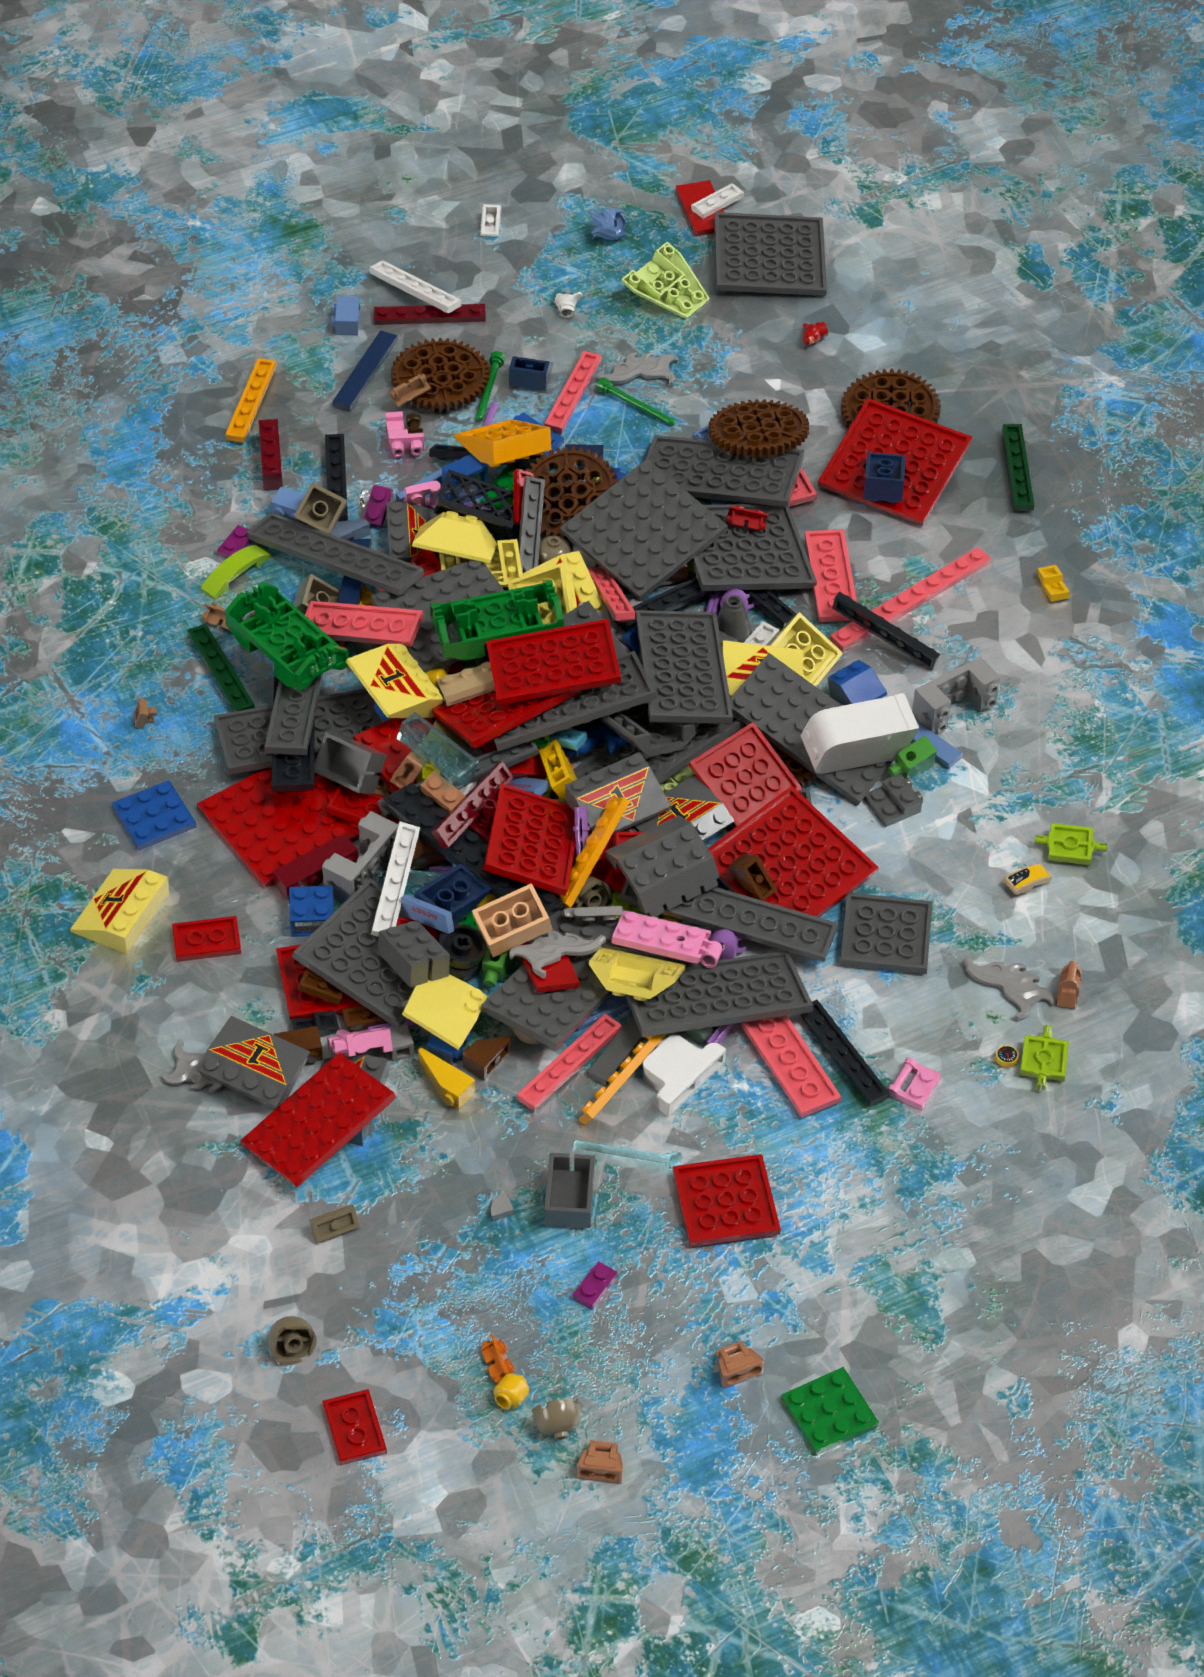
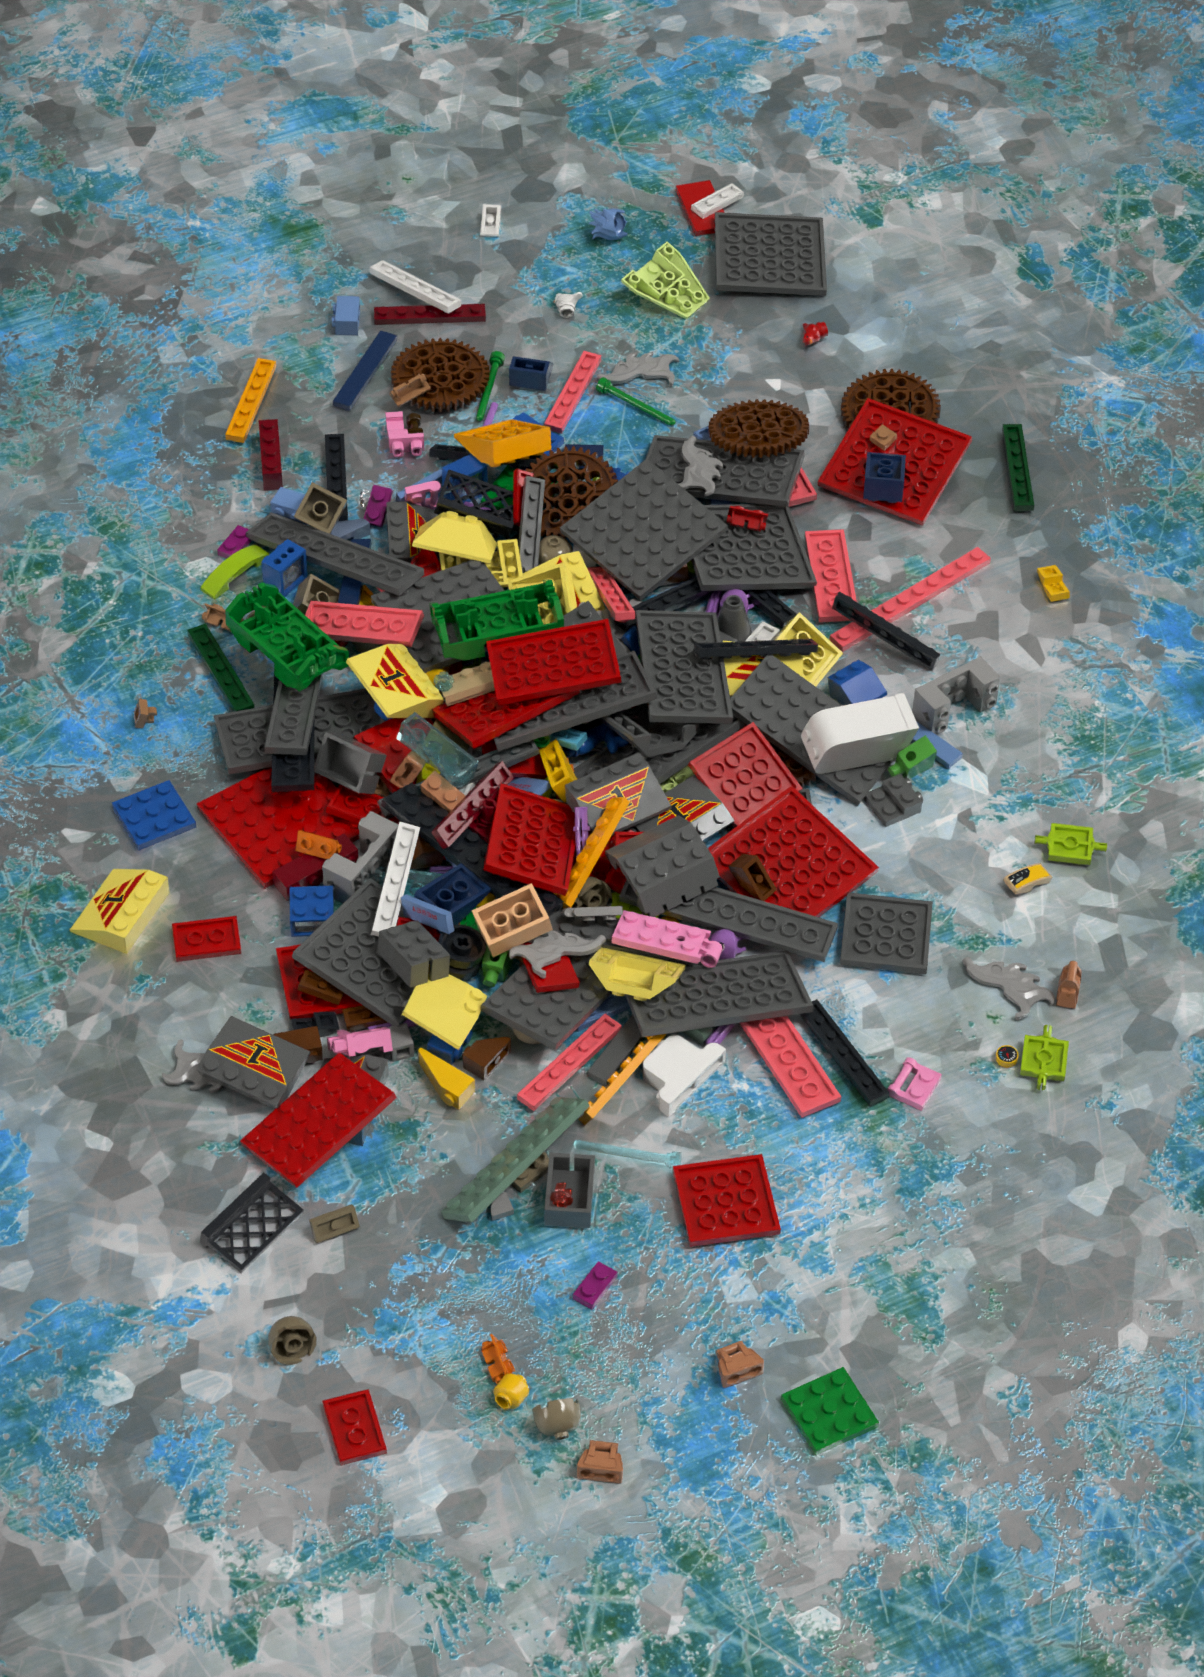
(234, 1214): none -> black fence
(285, 567): none -> blue piece
(317, 845): none -> orange hinge
(443, 686): none -> clear light blue plate
(514, 1159): none -> sand green plate
(532, 1173): none -> dark tan plate
(561, 1196): none -> clear red plate
(700, 468): none -> light grey piece
(748, 648): none -> black plate
(883, 437): none -> medium nougat plate

